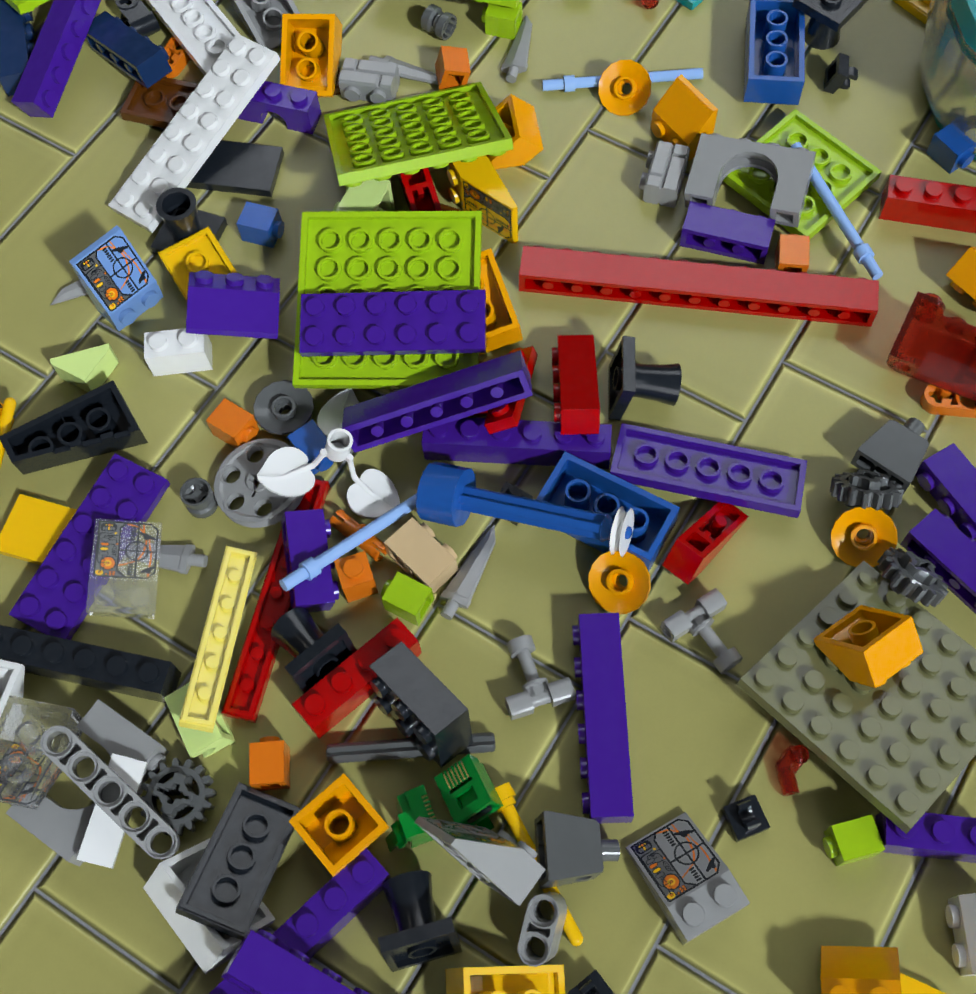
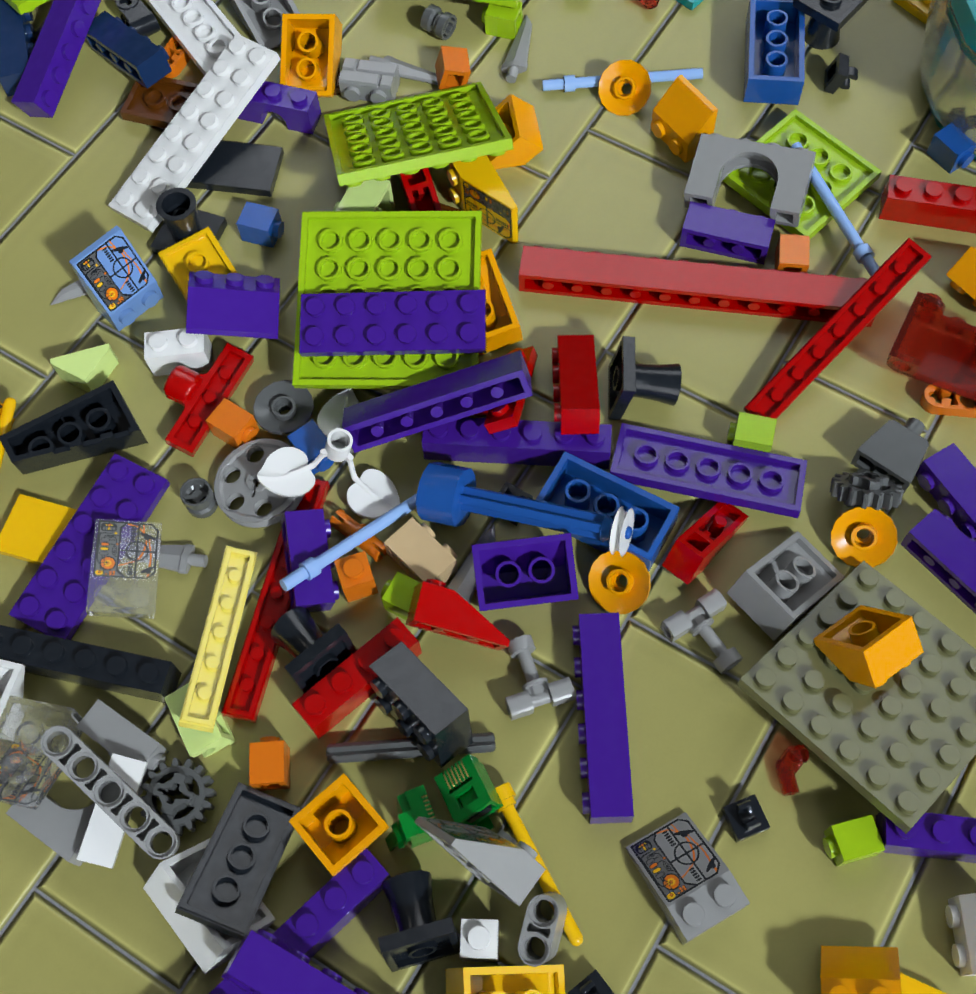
(202, 394): none -> red plate
(449, 614): none -> red slope
(479, 940): none -> white brick
(525, 572): none -> dark purple slope
(571, 849): dark grey torso -> none
(665, 173): light grey brick -> none
(752, 432): none -> lime brick
(784, 585): none -> light grey slope
(839, 331): none -> red tile
(912, 577): dark grey gear -> none

